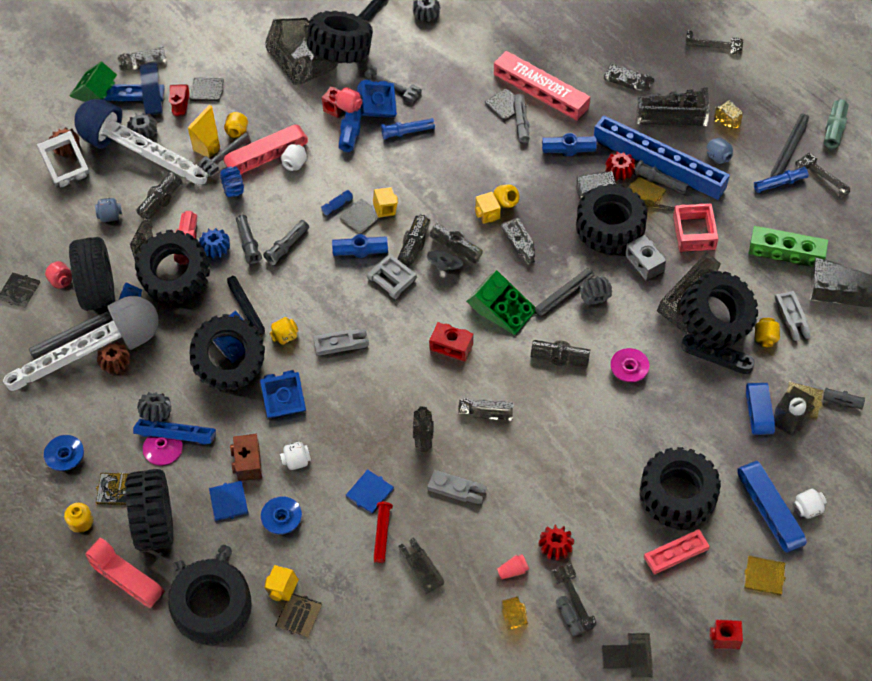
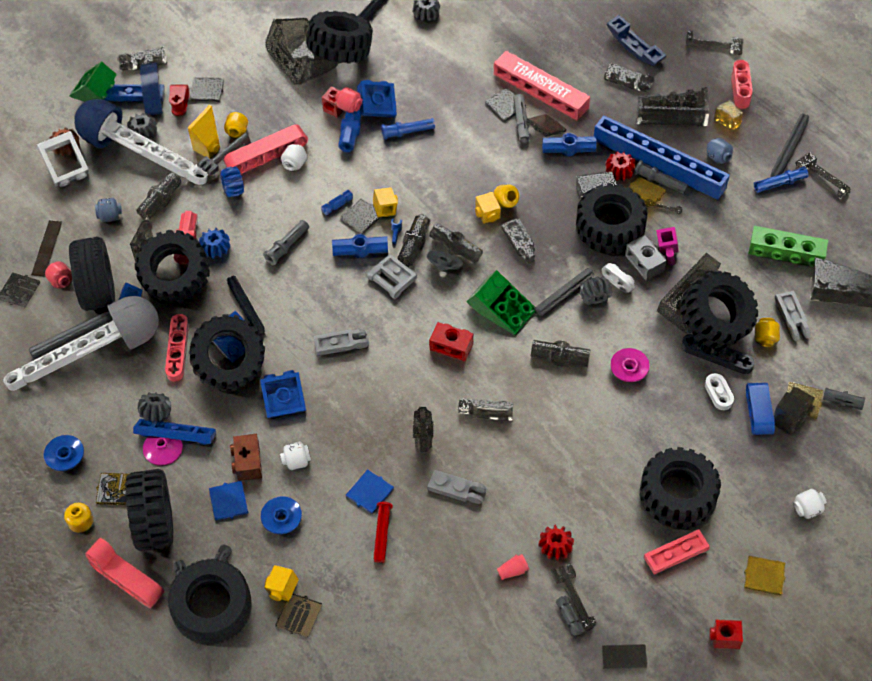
(46, 248): none -> dark brown sticker
(113, 357): copper gear -> none
(180, 347): none -> coral beam
(249, 245): dark grey pin -> none
(284, 330): yellow head -> none
(395, 228): none -> blue hand
(409, 94): dark grey hinge -> none
(422, 567): clear smoke hinge -> none
(514, 613): clear yellow brick -> none
(546, 125): none -> clear smoke piece
(618, 278): none -> white plate
(634, 44): none -> dark blue slope
(640, 655): clear smoke tile -> none
(668, 243): none -> dark pink brick
(695, 242): coral window -> none
(719, 393): none -> white plate
(741, 84): none -> coral beam
(771, 506): blue beam -> none
(799, 409): white hinge -> none
(836, 124): sand green piece -> none

